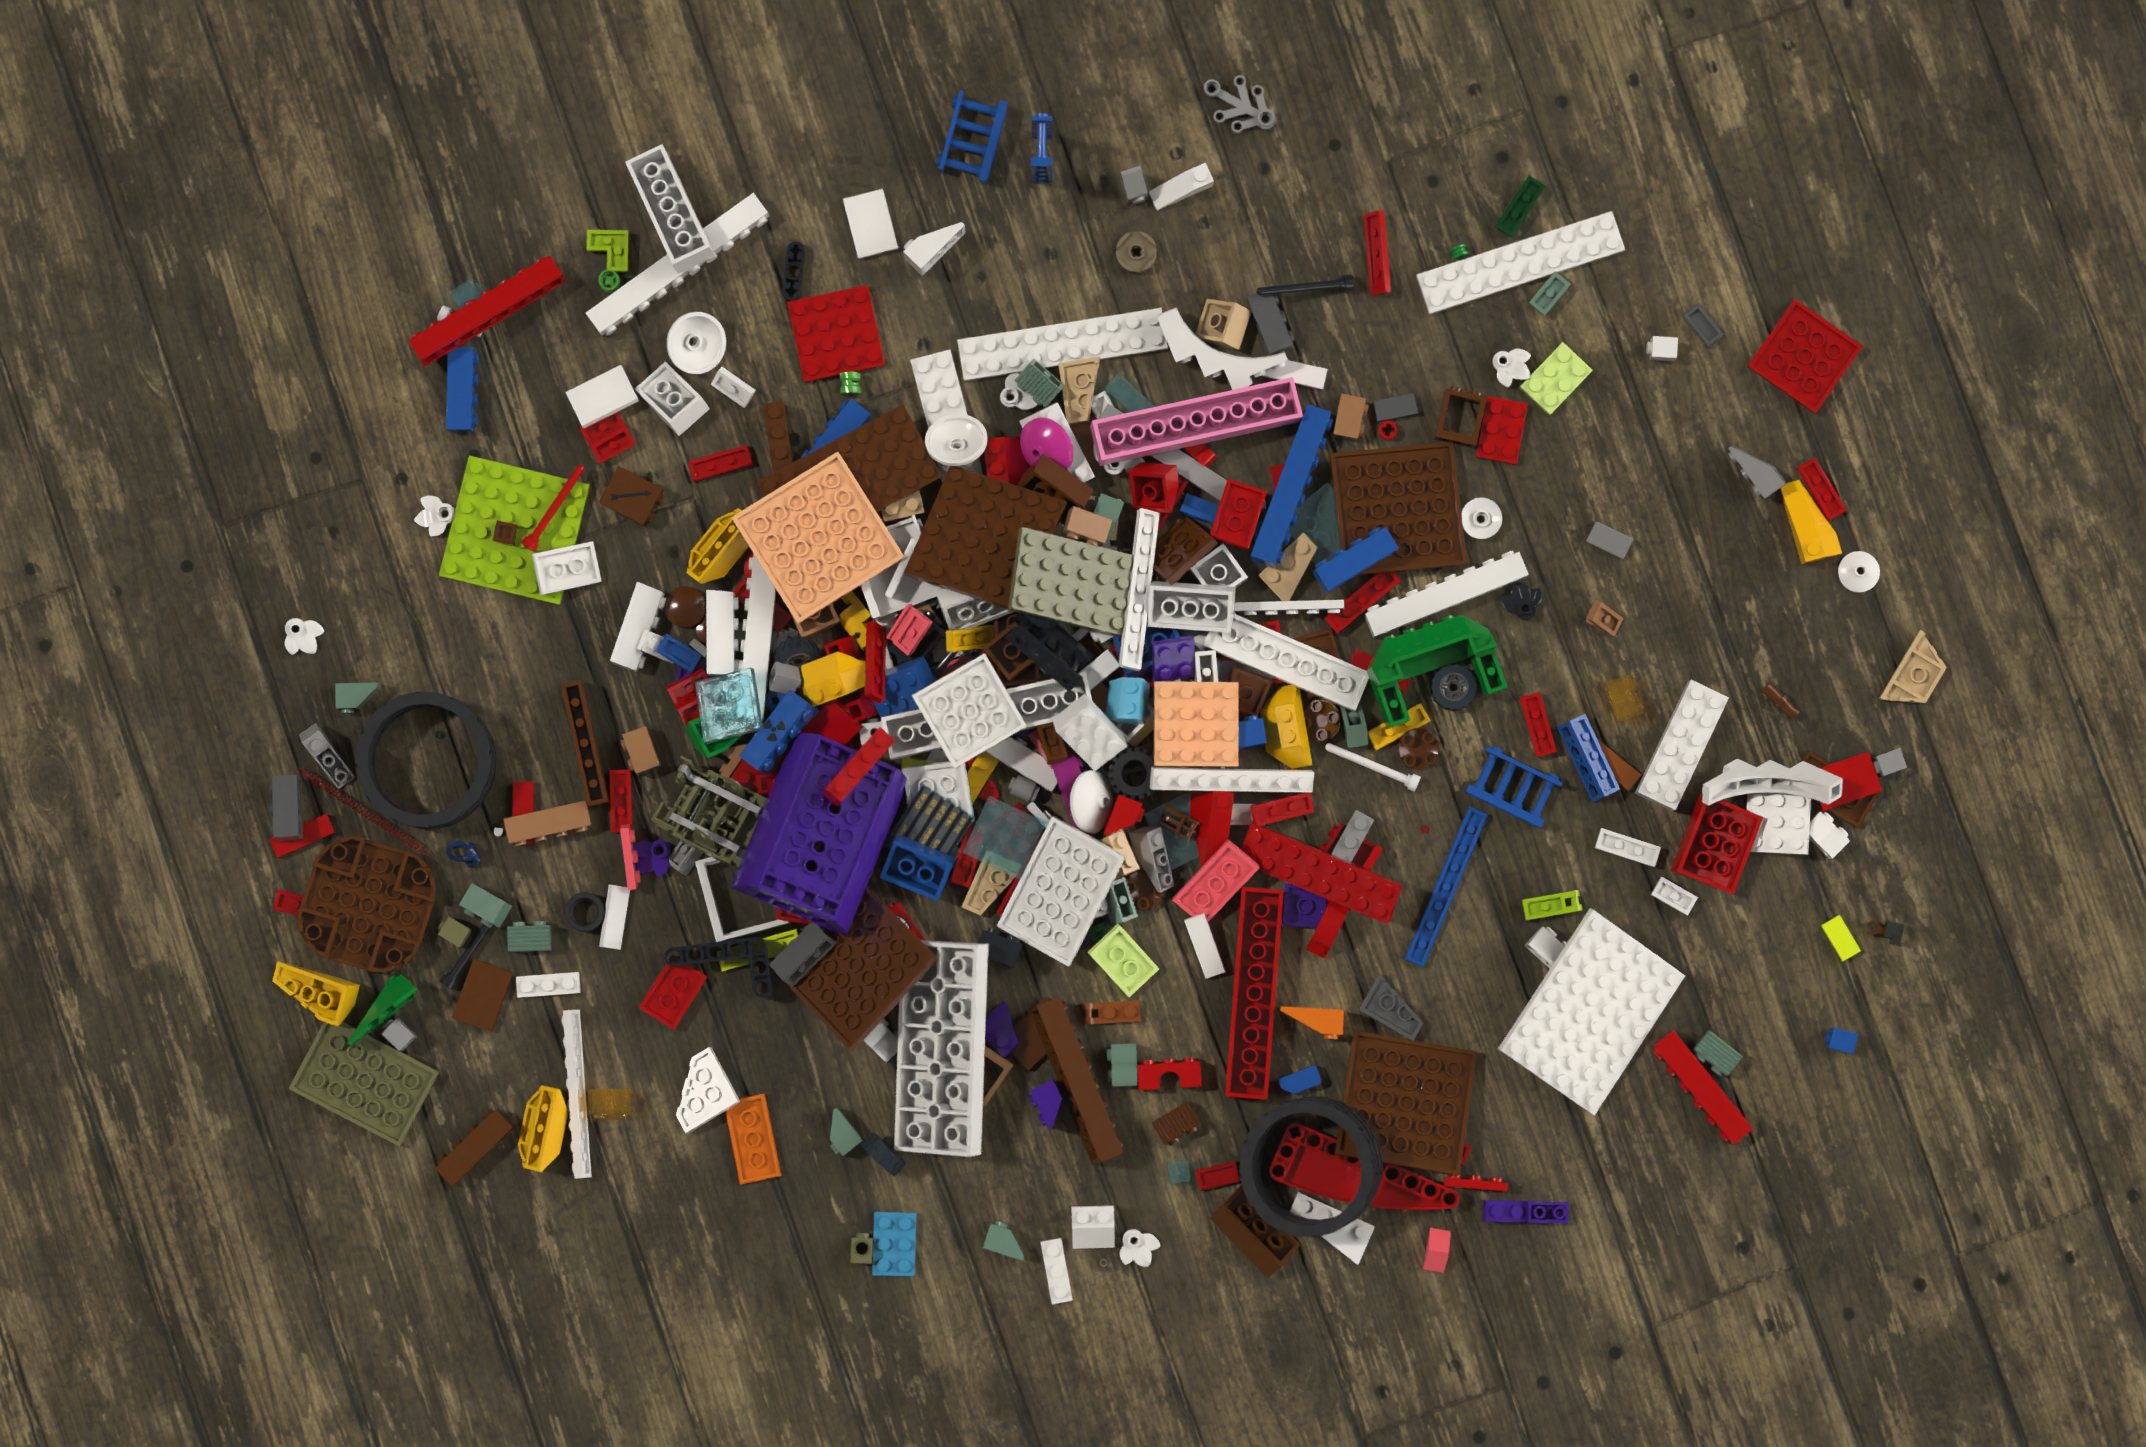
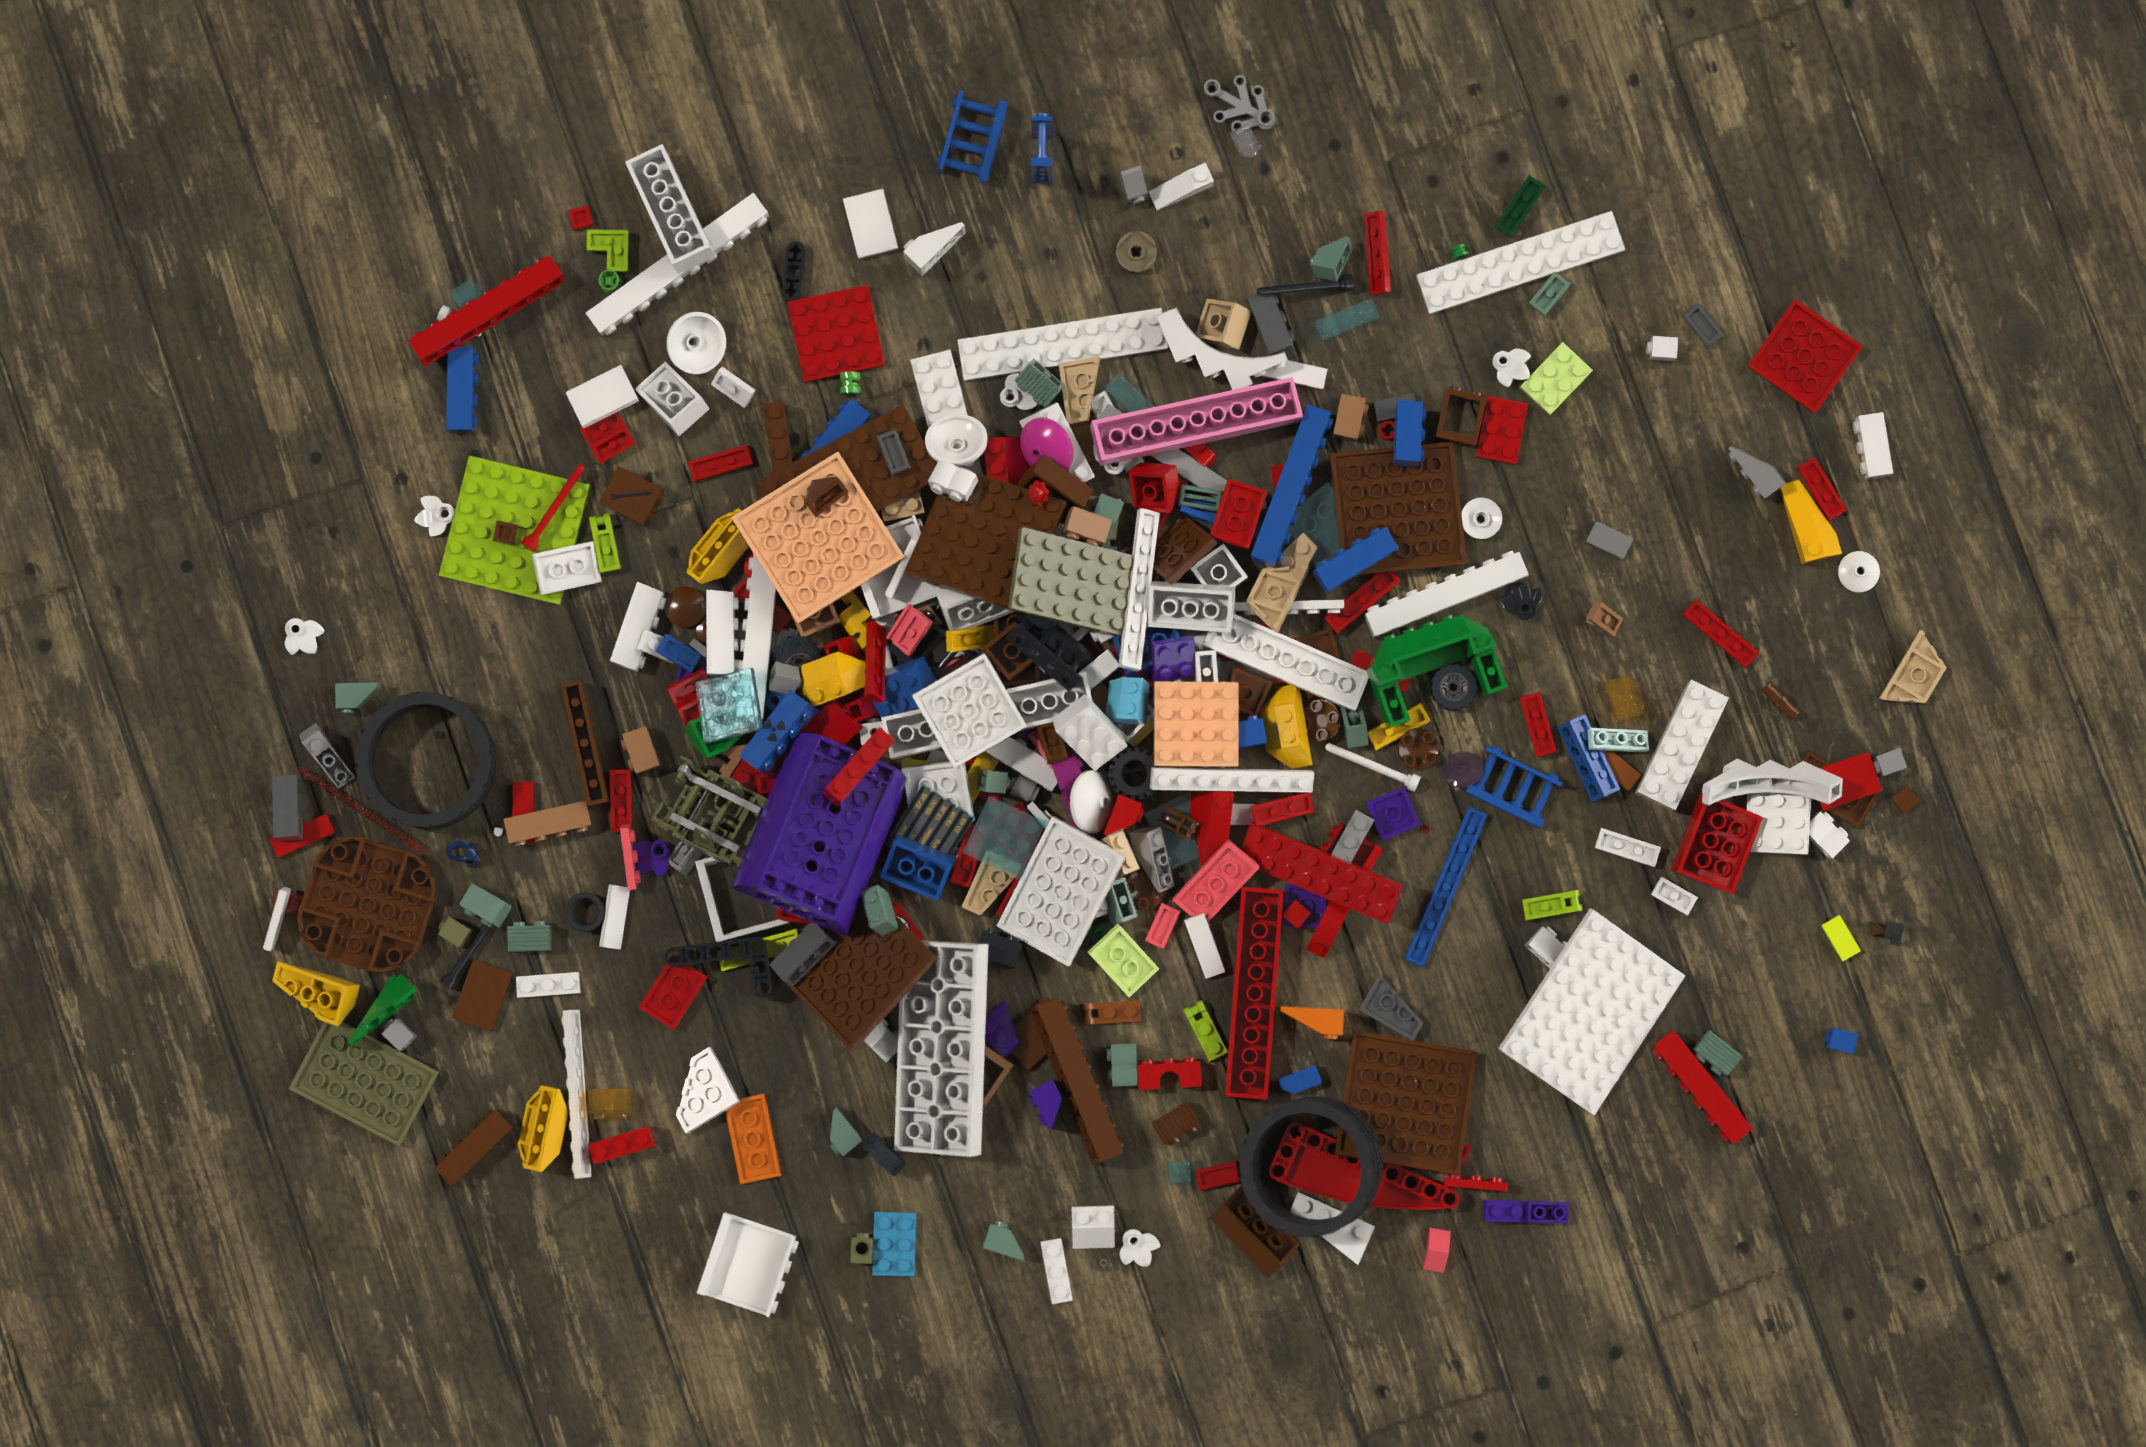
(277, 918): none -> white tile
(580, 218): none -> red tile
(605, 543): none -> lime plate
(622, 1145): none -> red arch
(748, 1264): none -> white panel
(824, 493): none -> reddish brown slope
(879, 910): none -> sand green brick
(893, 452): none -> dark grey tile
(953, 481): none -> white brick
(993, 781): none -> sand green slope
(1038, 493): none -> red plant
(1162, 926): none -> coral tile
(1199, 497): none -> sand green tile
(1205, 1031): none -> lime plate
(1245, 141): none -> clear bracket
(1275, 594): none -> tan wing
(1296, 914): none -> red tile
(1331, 259): none -> sand green slope
(1346, 319): none -> clear light blue plate
(1392, 813): none -> dark purple plate
(1408, 433): none -> blue brick
(1462, 776): none -> dish
(1608, 740): none -> light aqua tile
(1720, 633): none -> red tile
(1873, 446): none -> white brick
(1905, 799): none -> reddish brown tile

